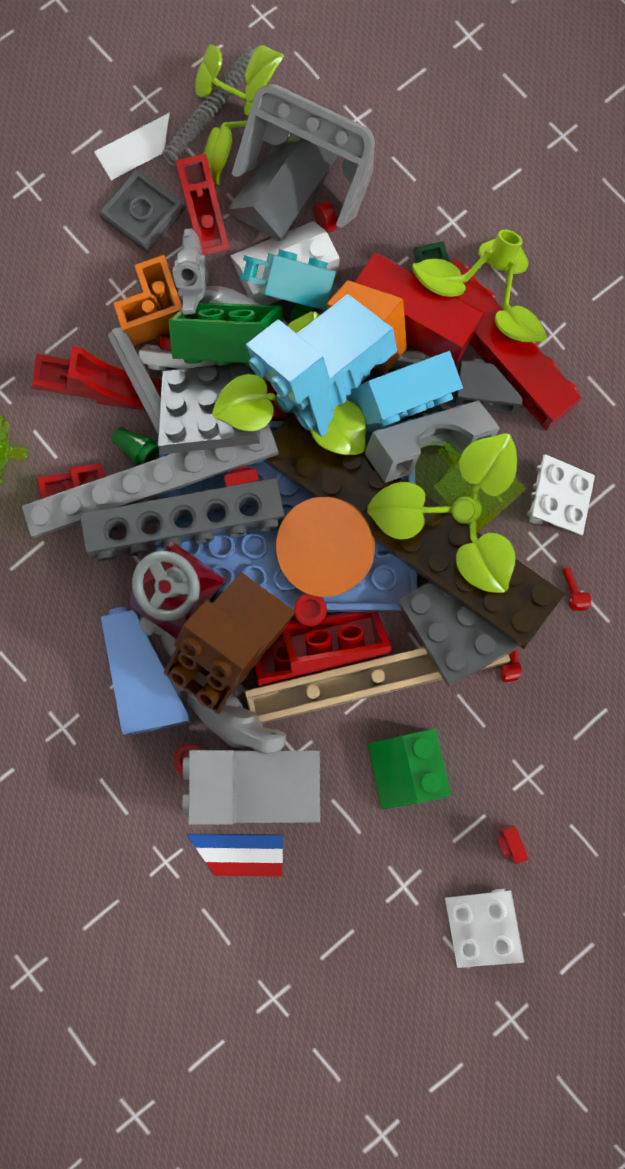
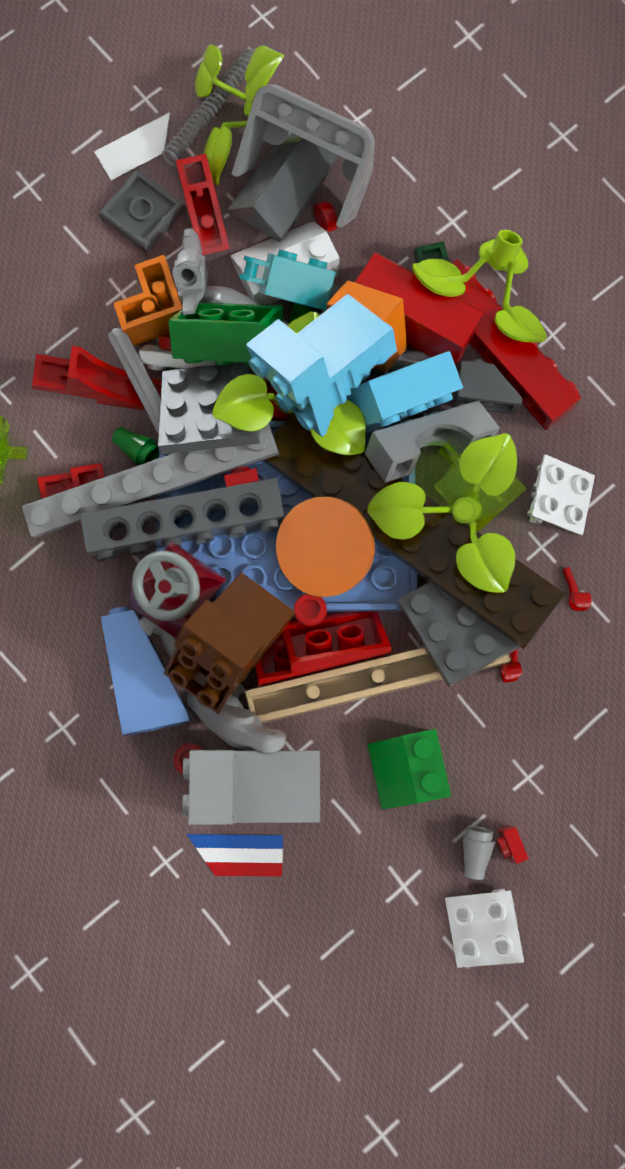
(477, 850): none -> light grey cone

